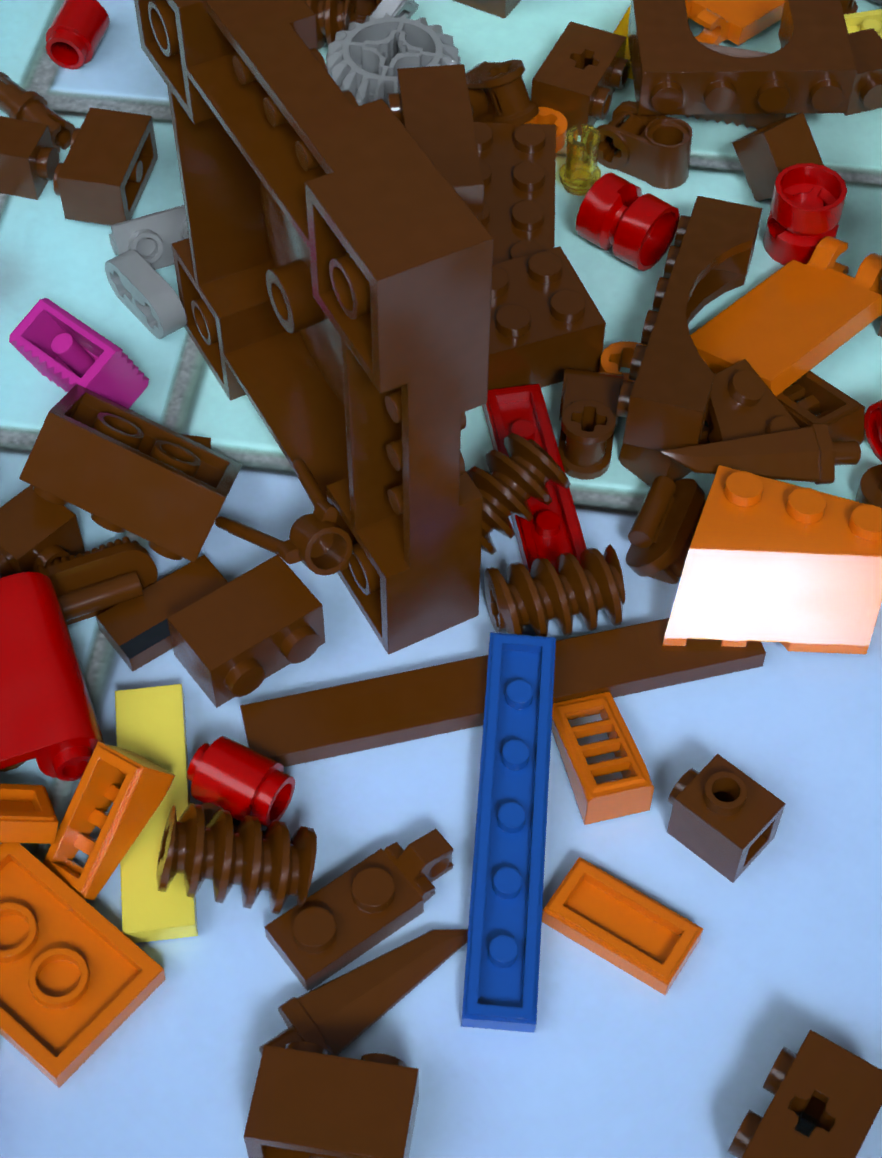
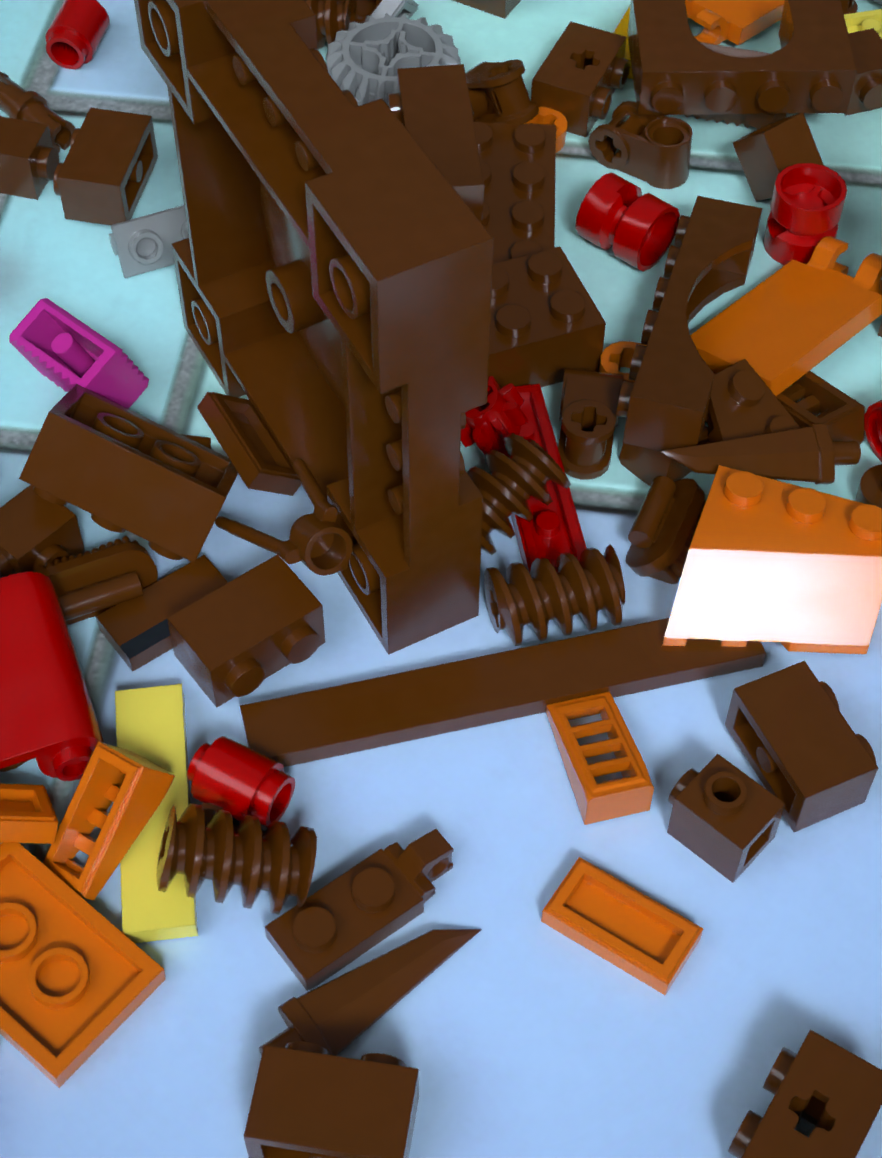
(145, 293): light grey beam -> none
(248, 444): none -> reddish brown tile
(496, 419): none -> red gear
(510, 836): blue tile -> none
(580, 165): clear yellow pin -> none
(801, 745): none -> reddish brown brick

